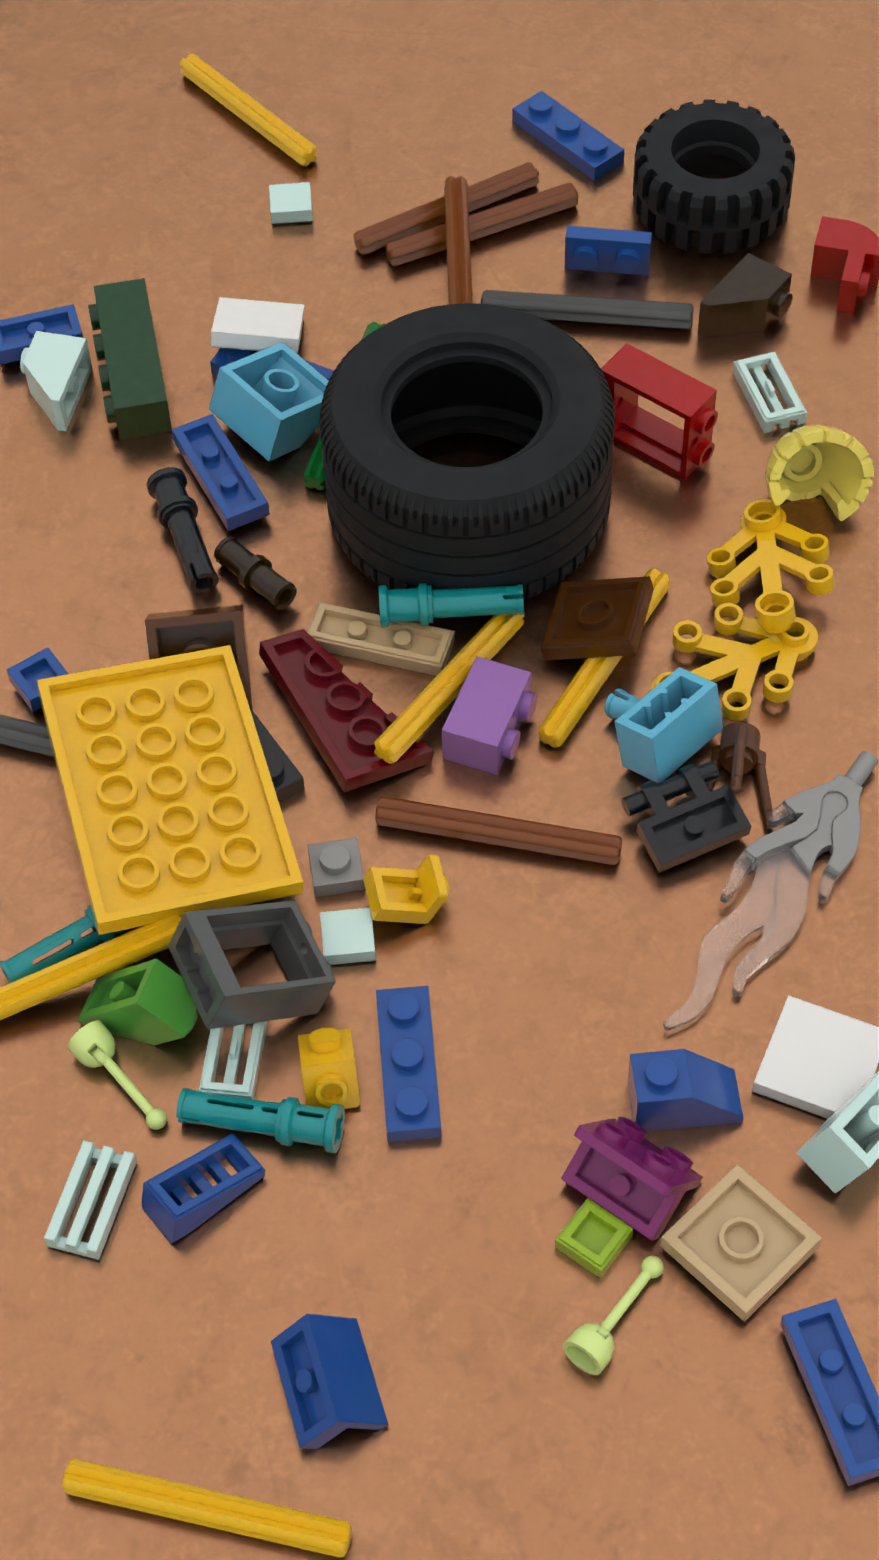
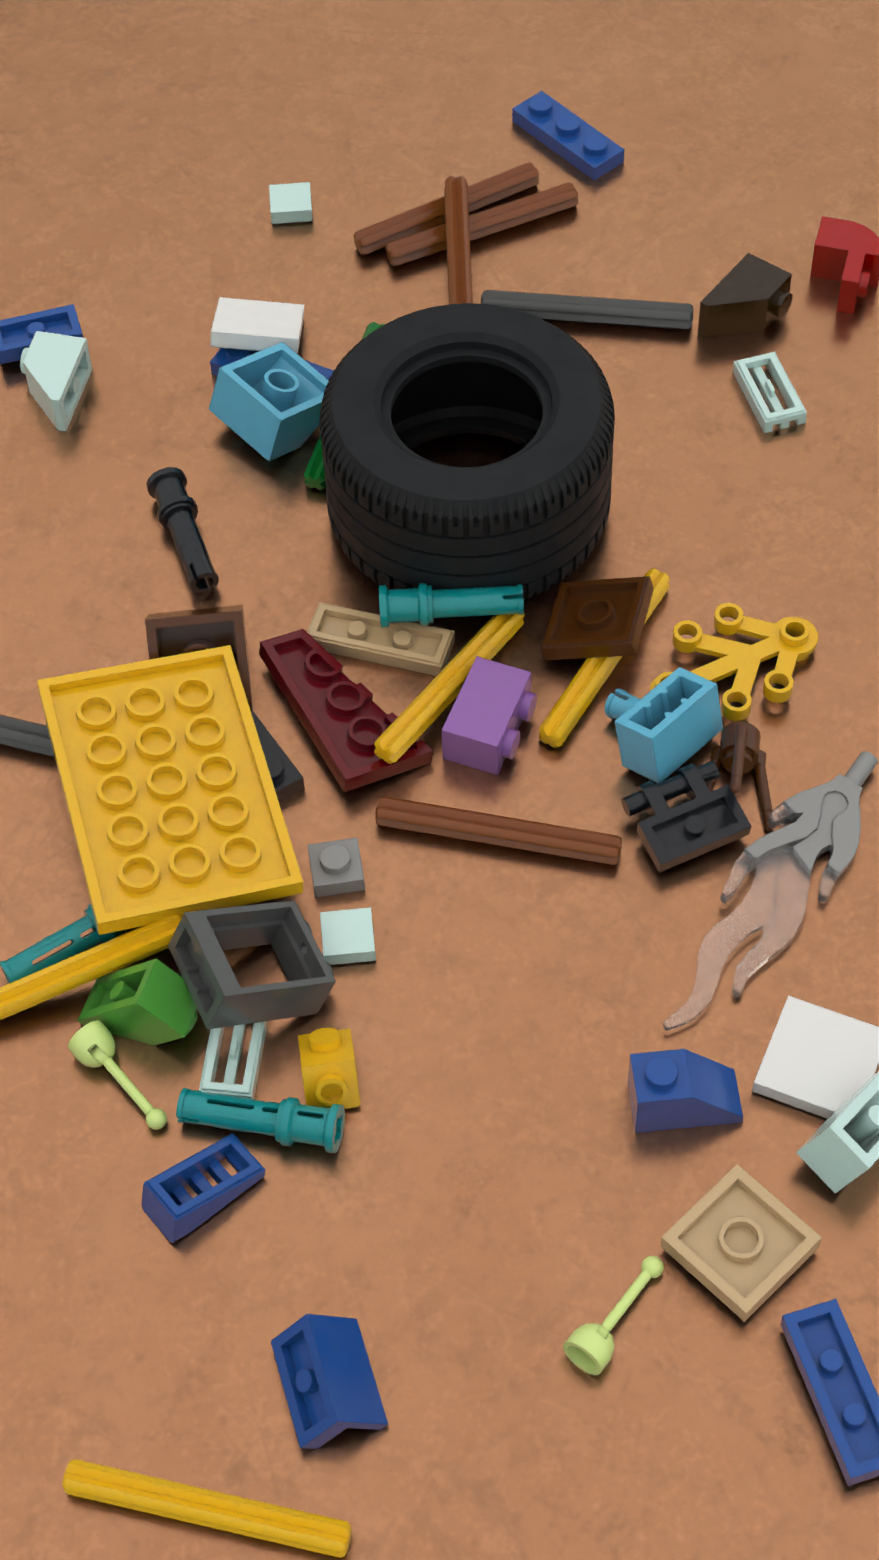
(27, 672): blue plate -> none
(105, 1159): light aqua tile -> none
(131, 359): dark green brick -> none
(220, 472): blue plate -> none
(249, 110): yellow axle -> none
(255, 573): dark brown pin -> none
(407, 893): yellow bracket -> none
(408, 1064): blue plate -> none
(594, 1238): lime tile -> none
(607, 250): blue plate -> none
(630, 1174): magenta bracket -> none
(674, 449): red window -> none
(708, 211): black tyre -> none
(764, 523): yellow plant -> none
(821, 463): light yellow hair -> none

